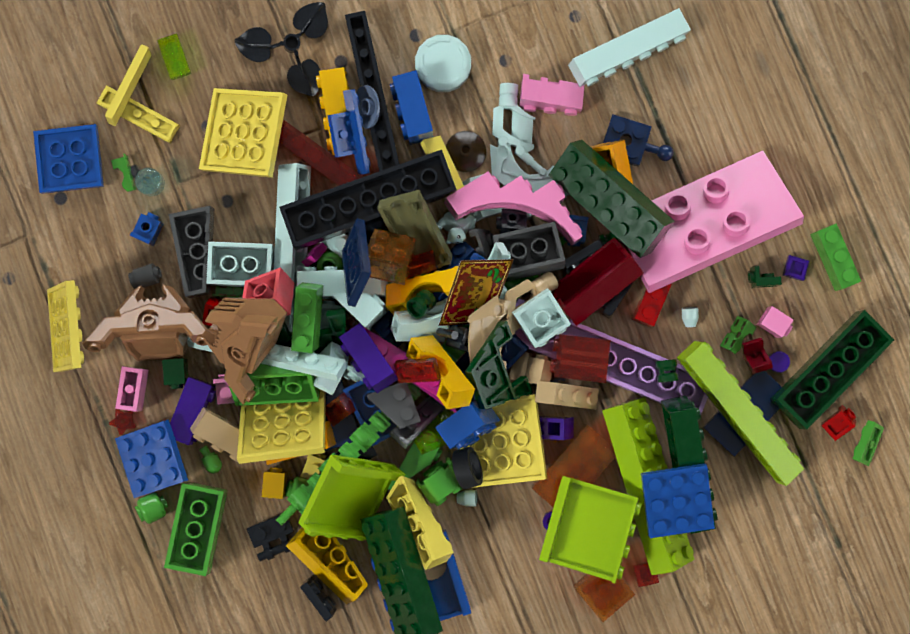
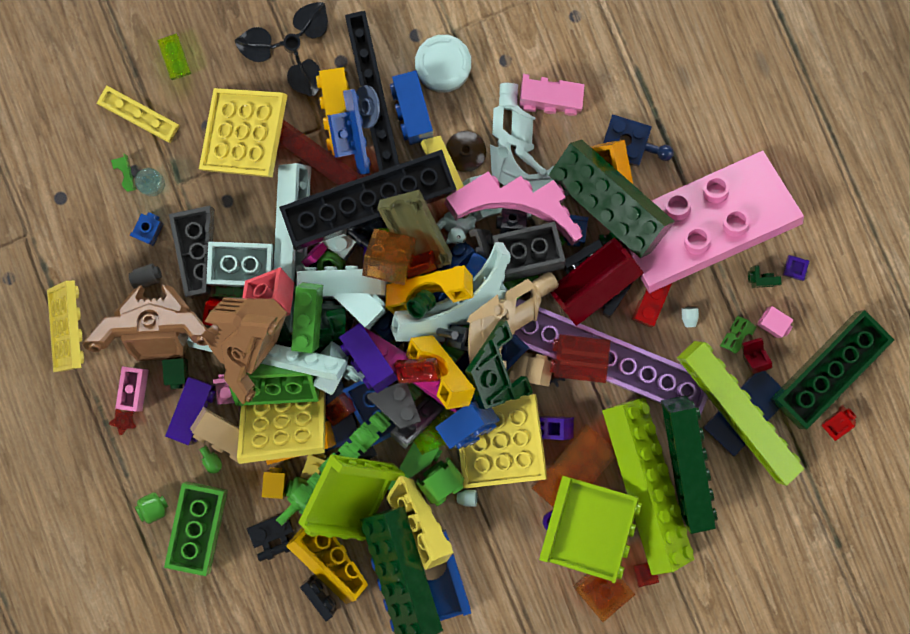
(68, 159): blue plate -> none
(128, 85): light yellow tile -> none
(151, 459): blue plate -> none
(356, 262): dark blue tile -> none
(467, 467): black tyre -> none
(473, 287): sticker -> none
(541, 318): light aqua plate -> none
(566, 395): tan brick -> none
(629, 47): light aqua brick -> none
(667, 365): dark green wheel -> none
(677, 500): blue plate -> none
(780, 361): dark purple tile -> none
(835, 257): bright green brick -> none
(868, 443): bright green plate -> none

